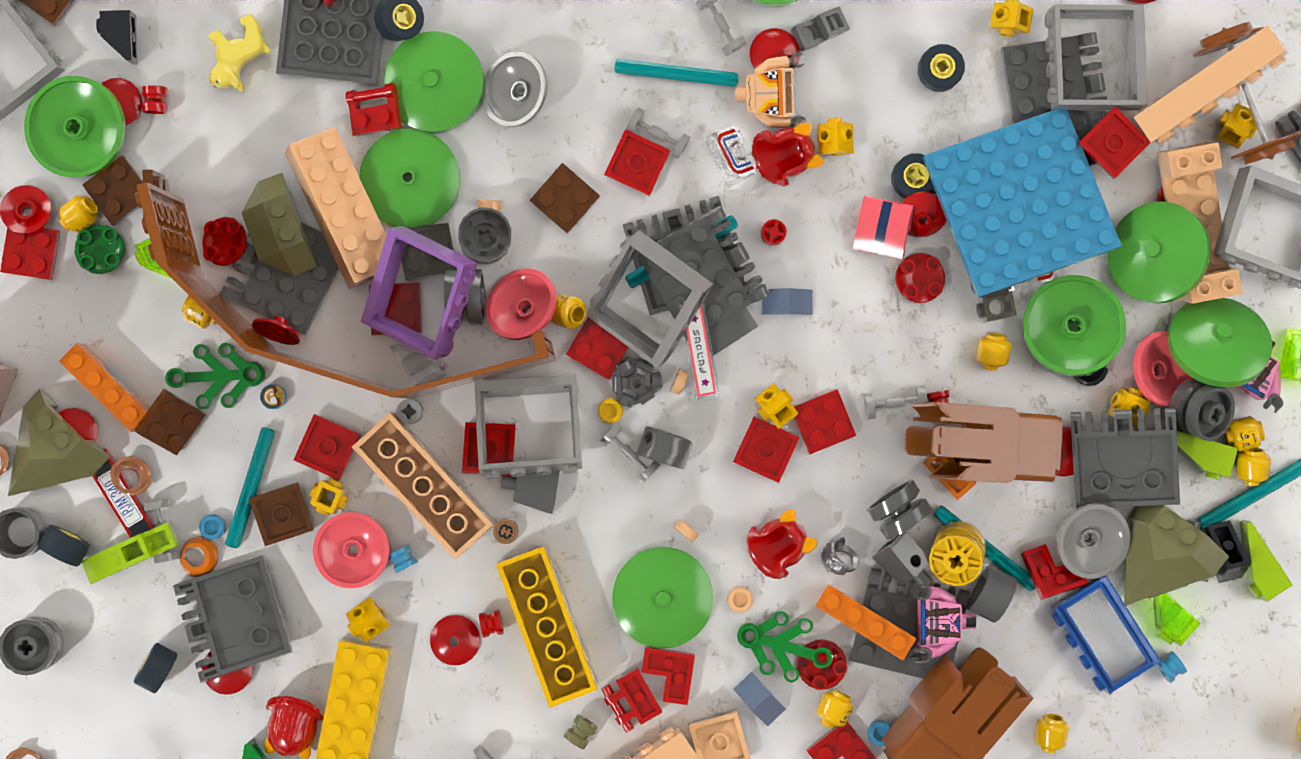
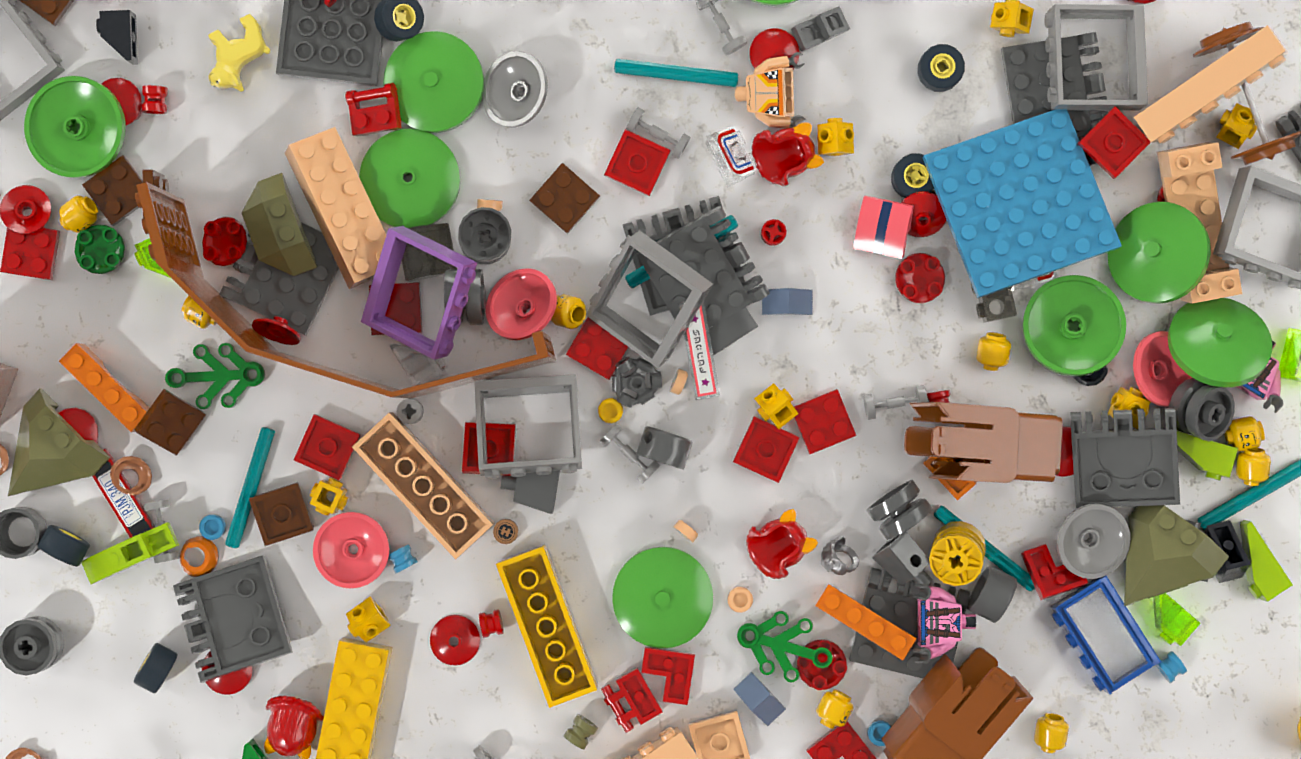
(273, 396): tile -> none

